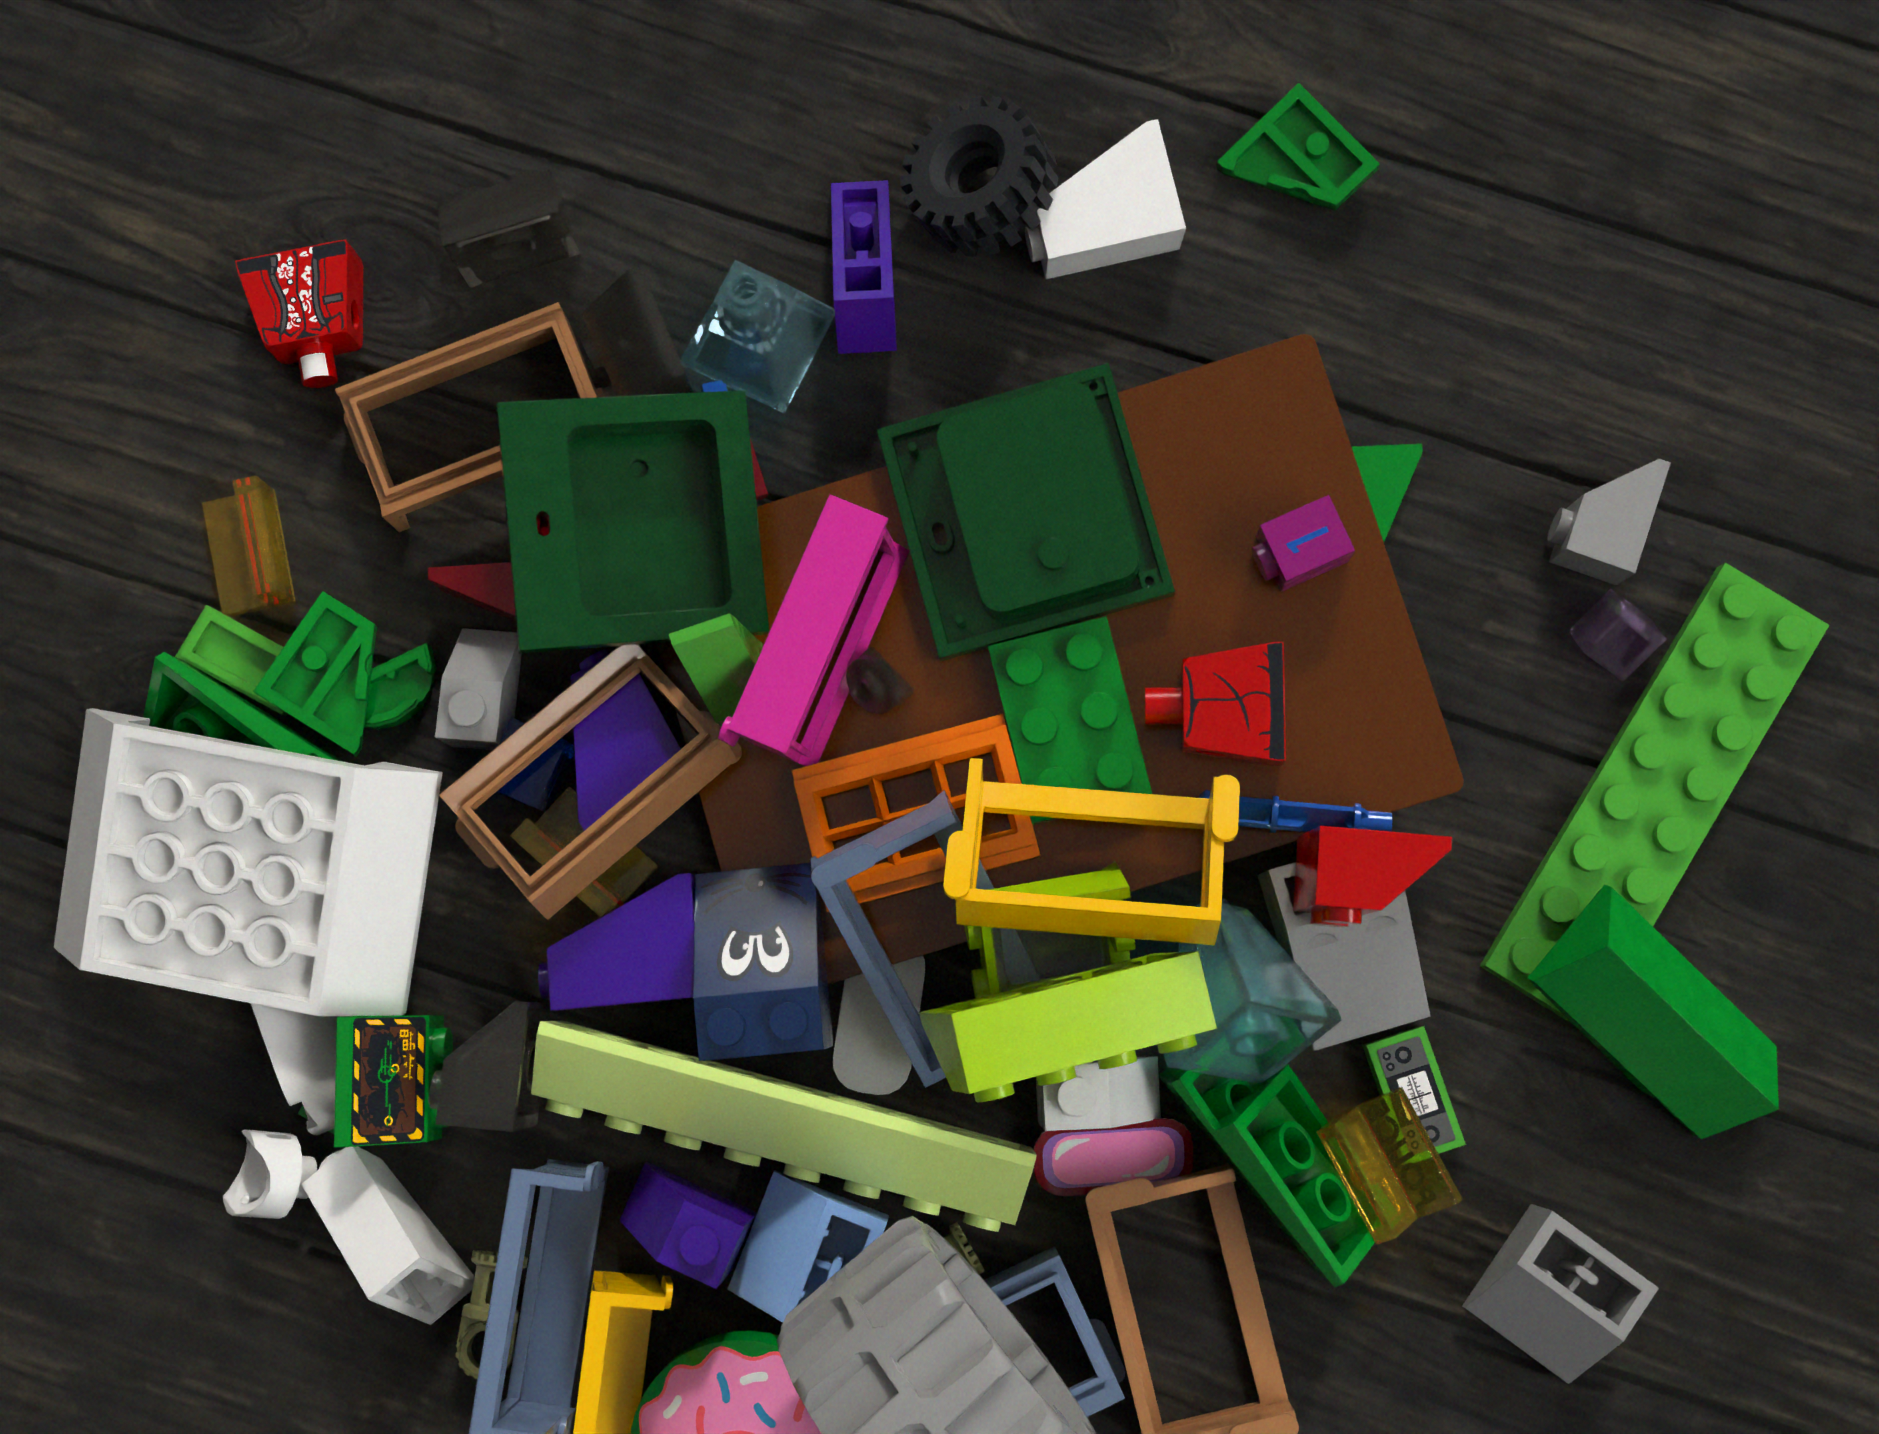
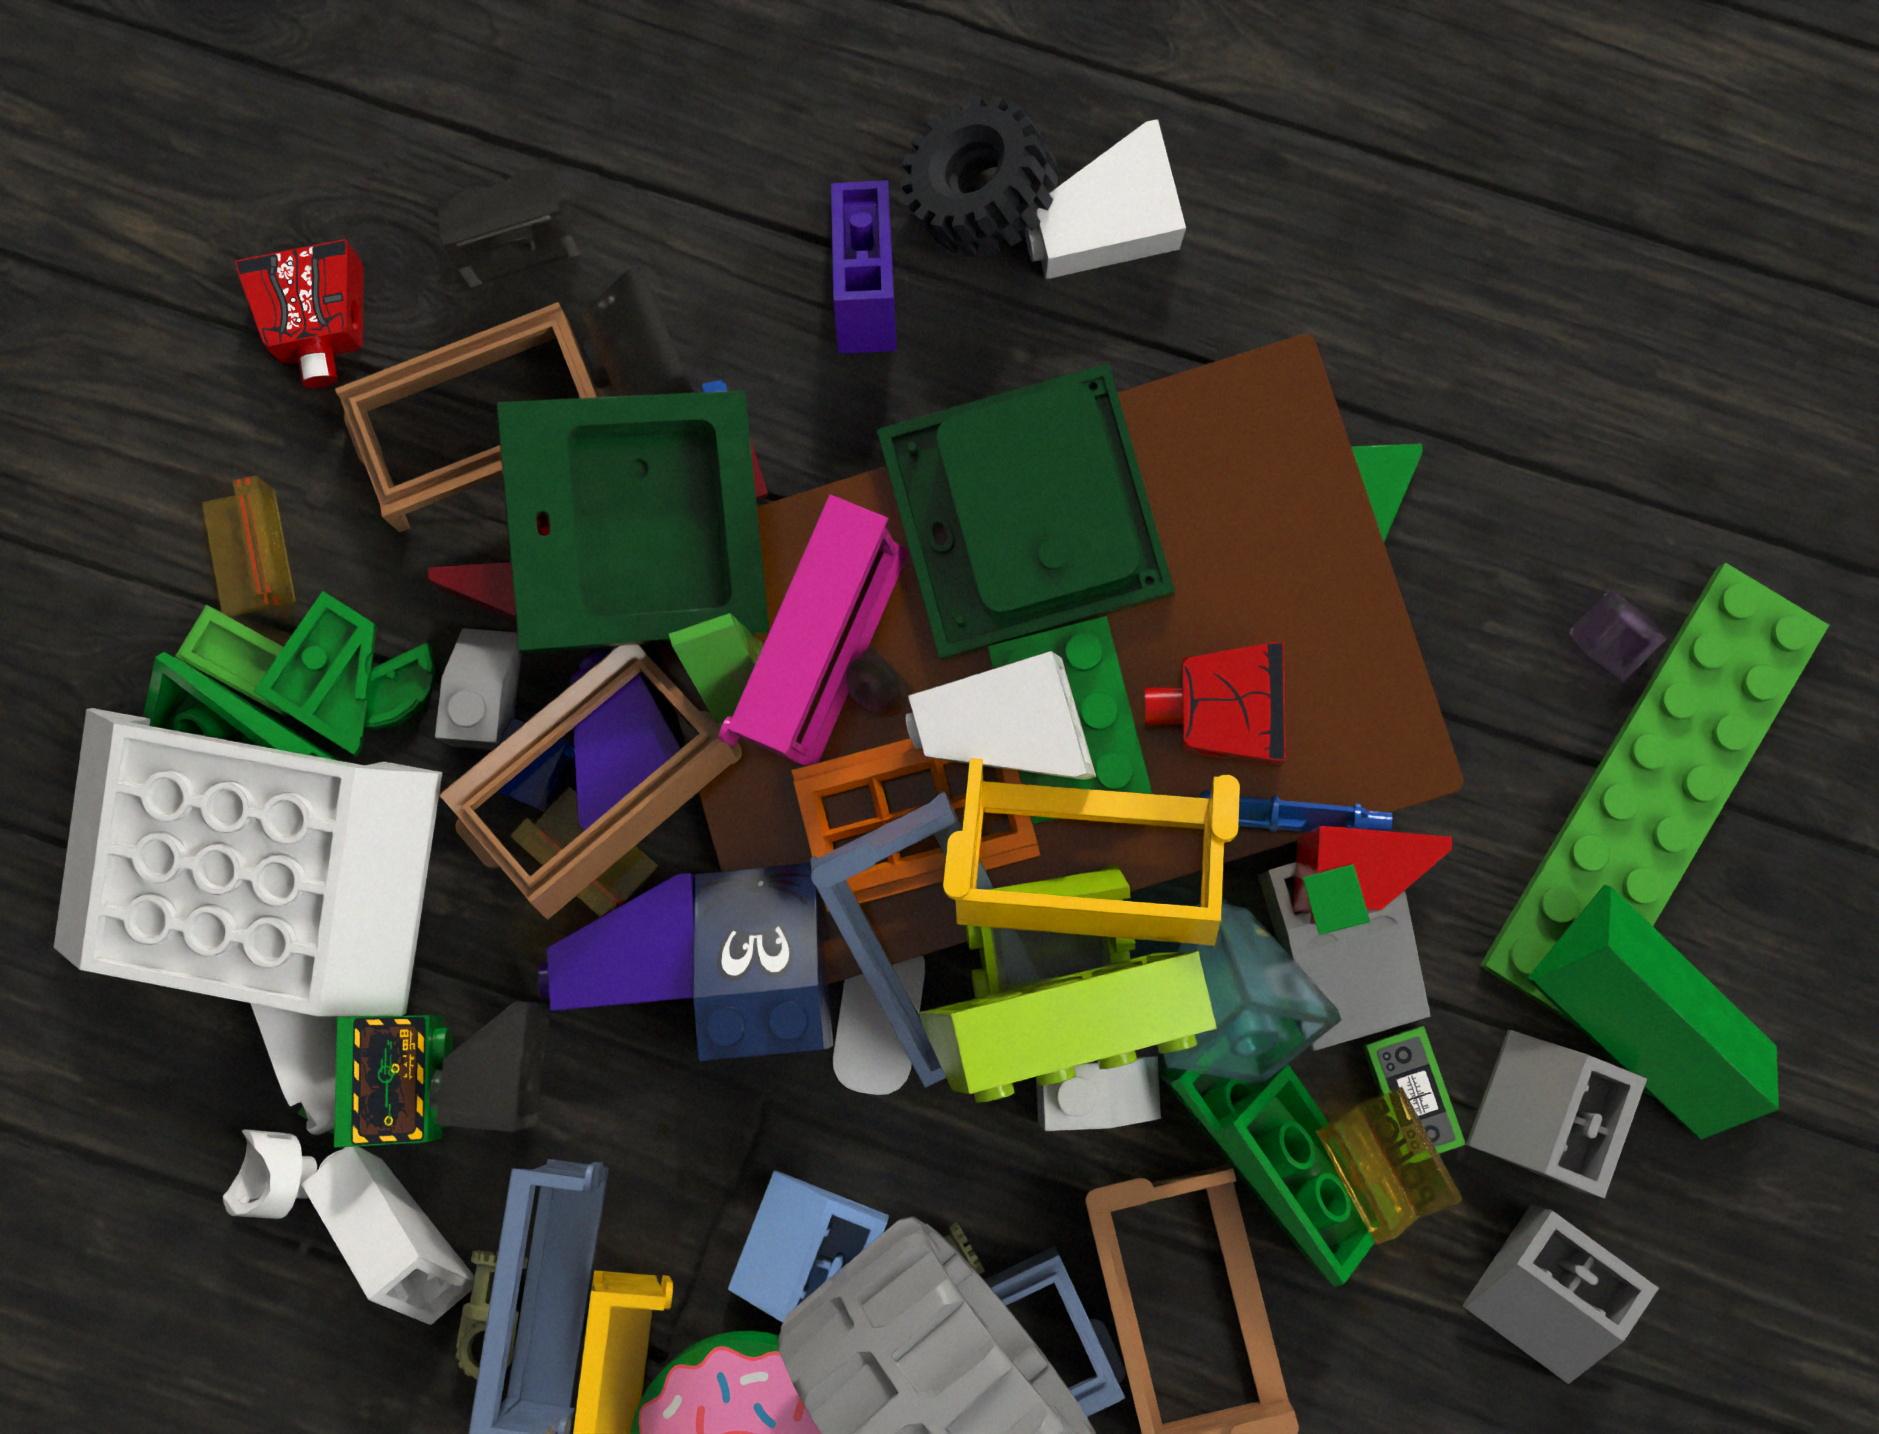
(686, 1225): dark purple slope -> none
(758, 336): clear light blue slope -> none
(781, 1122): yellowish green slope -> none
(1008, 717): none -> white slope
(1092, 1158): sticker -> none
(1301, 153): green wing -> none
(1302, 544): magenta brick -> none
(1336, 899): none -> green sticker
(1556, 1113): none -> light grey slope
(1609, 525): light grey slope -> none

